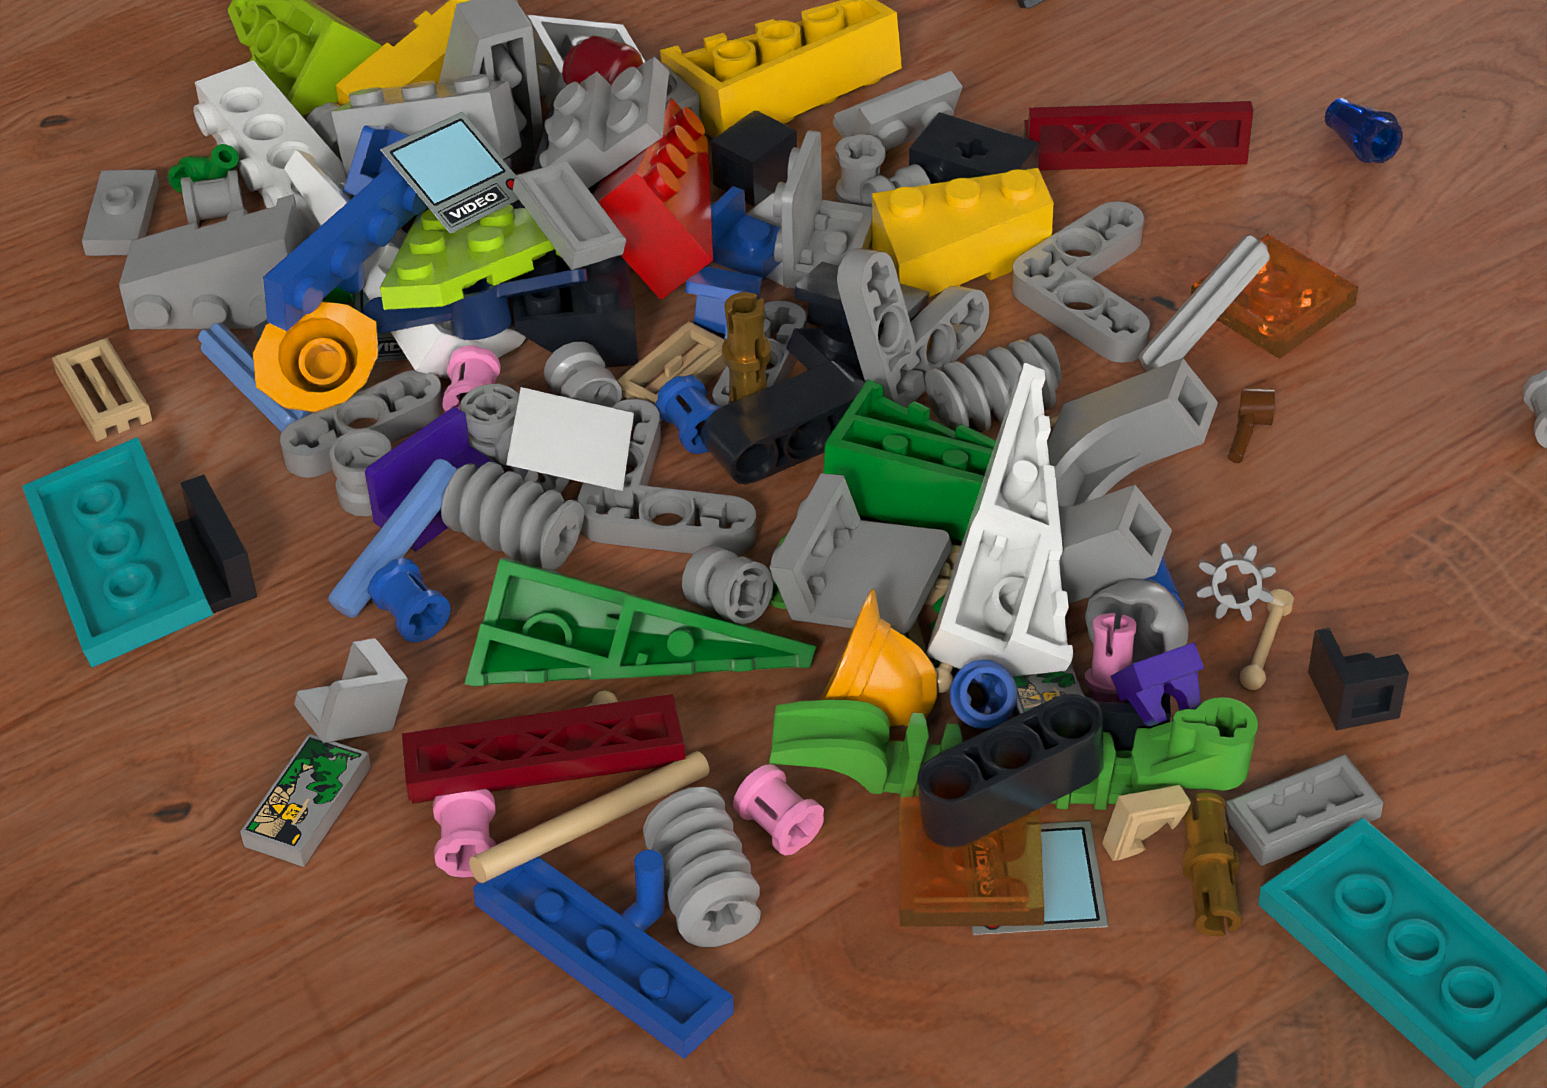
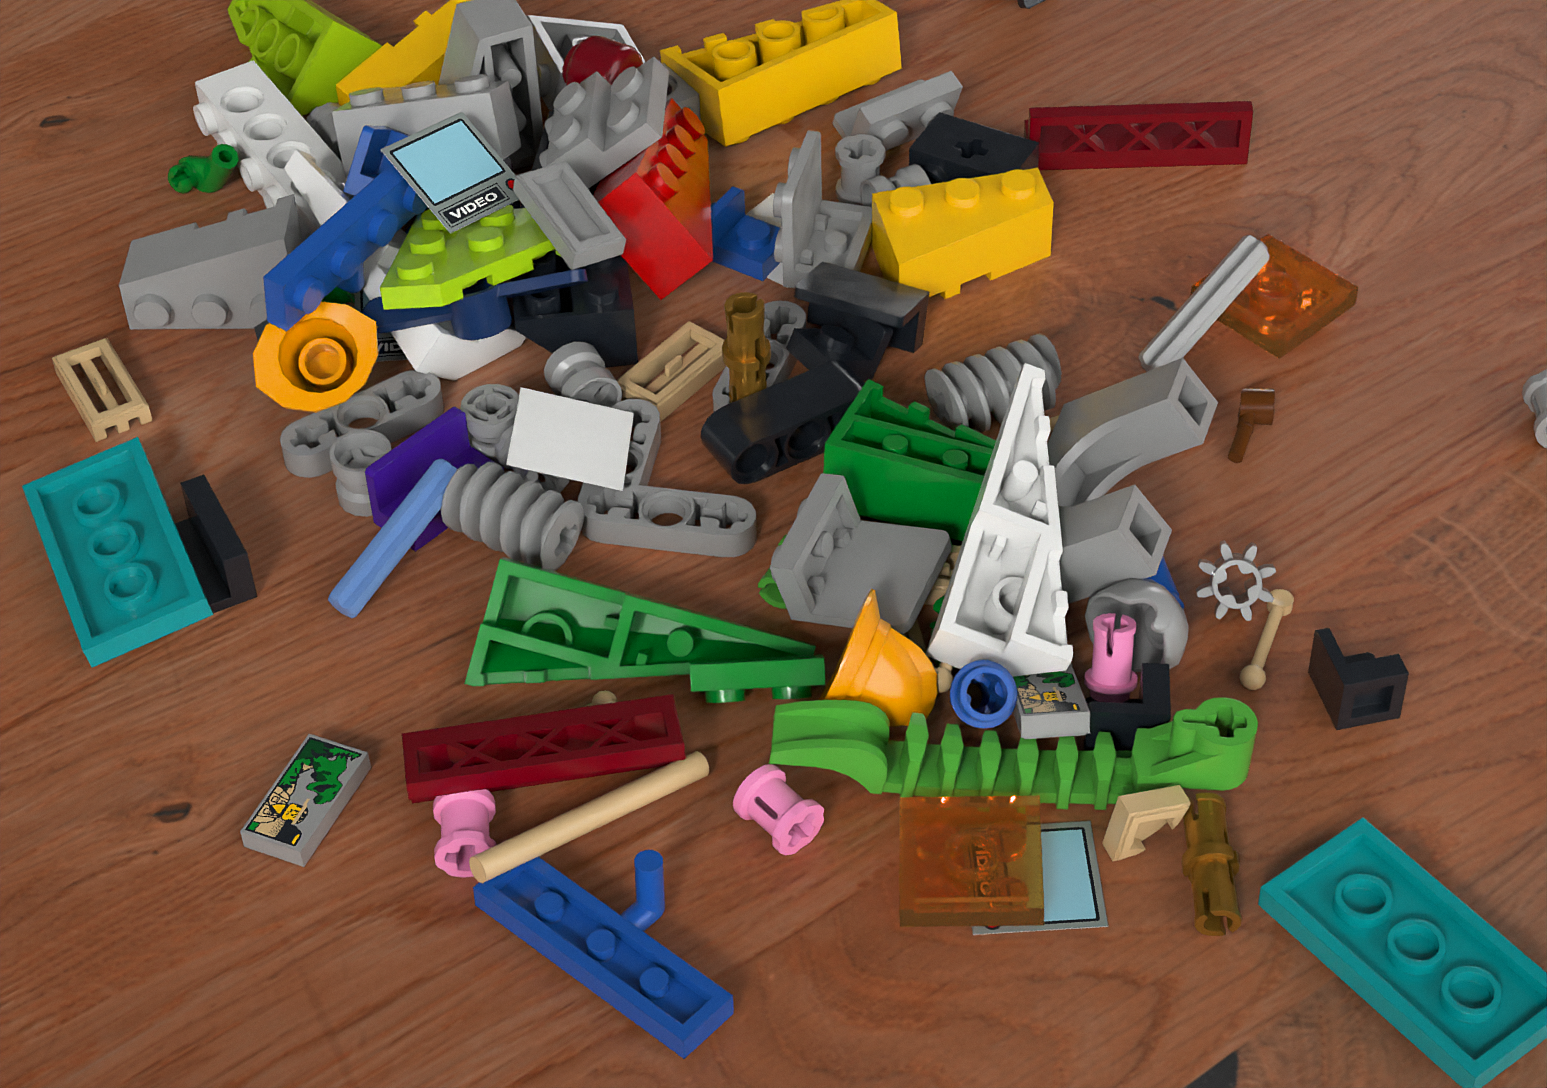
(119, 211): light grey plate -> none
(211, 197): light grey bush -> none
(238, 365): medium blue axle -> none
(359, 703): light grey panel -> none
(401, 591): blue bush -> none
(480, 369): bright pink bush -> none
(687, 417): blue bush -> none
(703, 867): light grey piece -> none
(713, 289): blue panel -> none
(727, 584): light grey wheel -> none
(753, 156): black panel -> none
(786, 675): none -> green plate
(899, 359): light grey beam -> none
(1011, 770): black beam -> none
(1051, 279): light grey beam -> none
(1169, 673): dark purple tile -> none
(1302, 809): light grey plate -> none
(1367, 131): clear blue cone -> none

